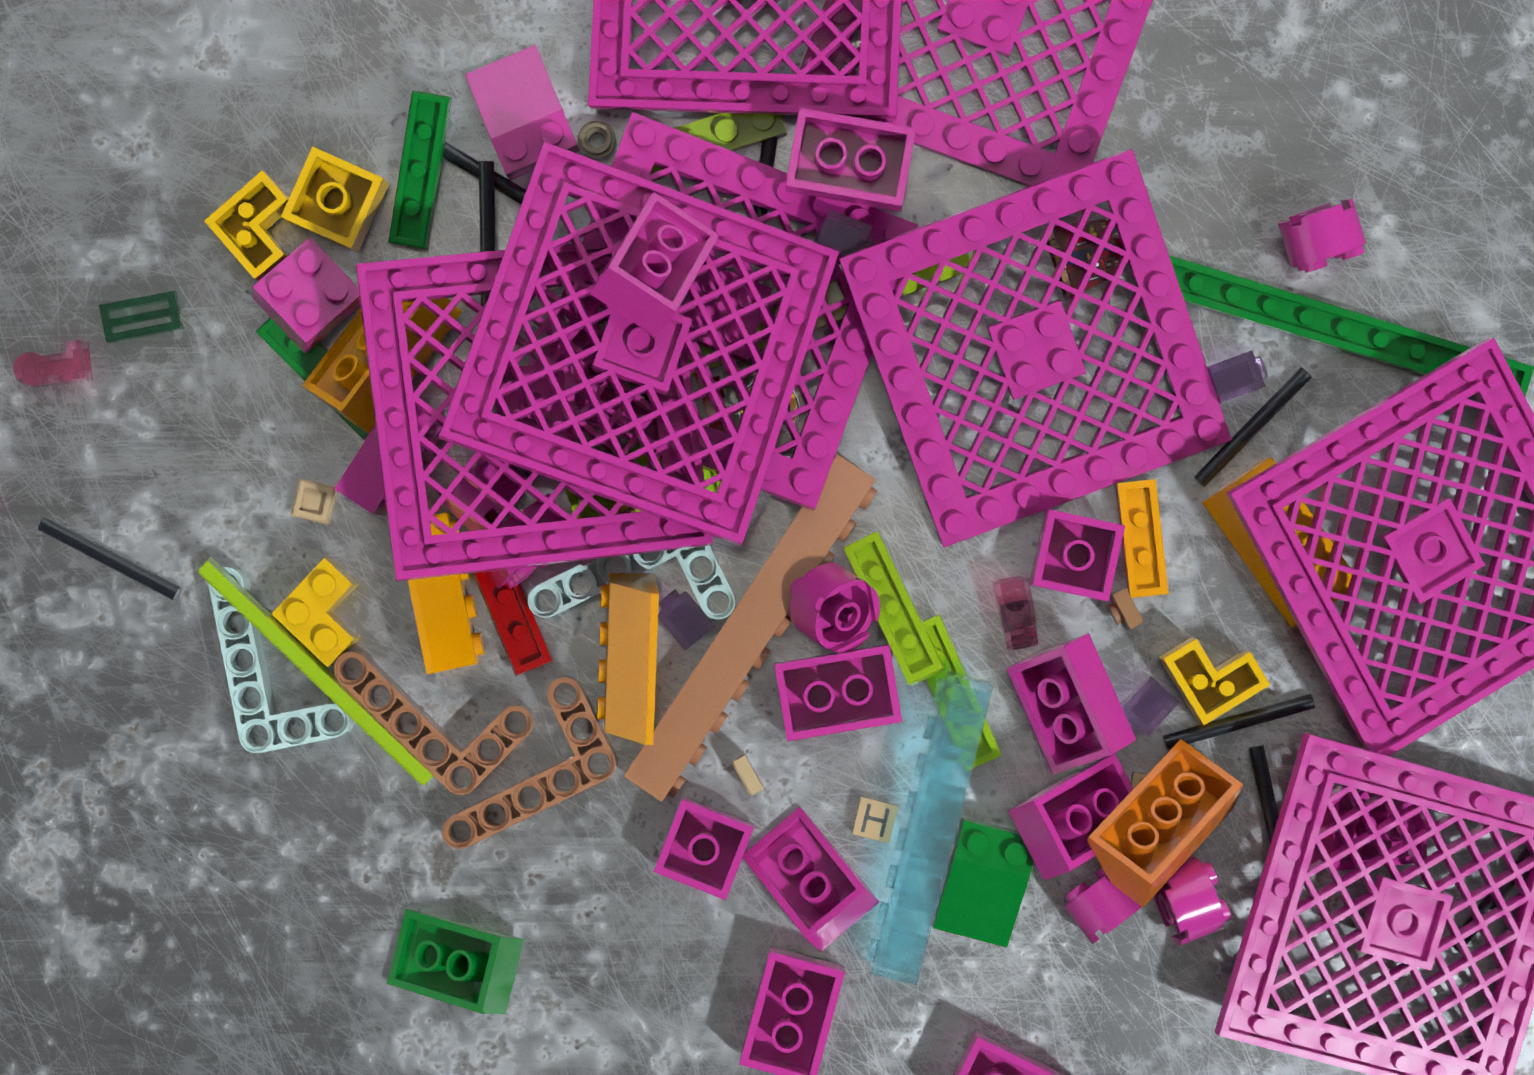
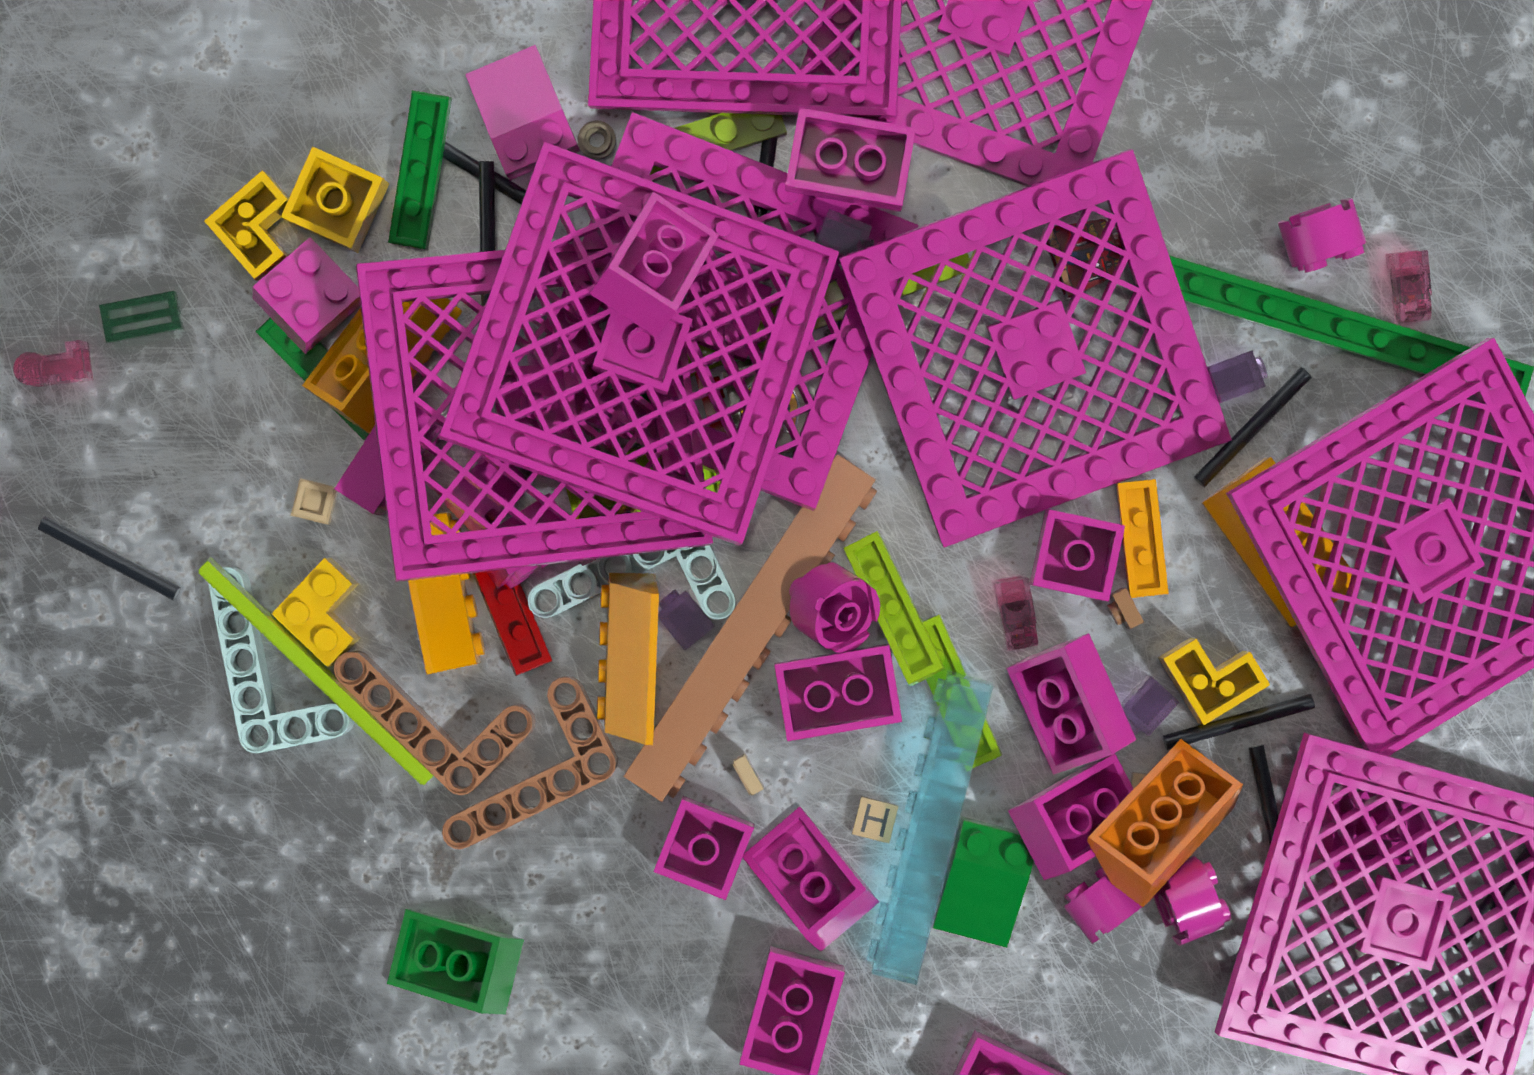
(1410, 285): none -> clear pink leg

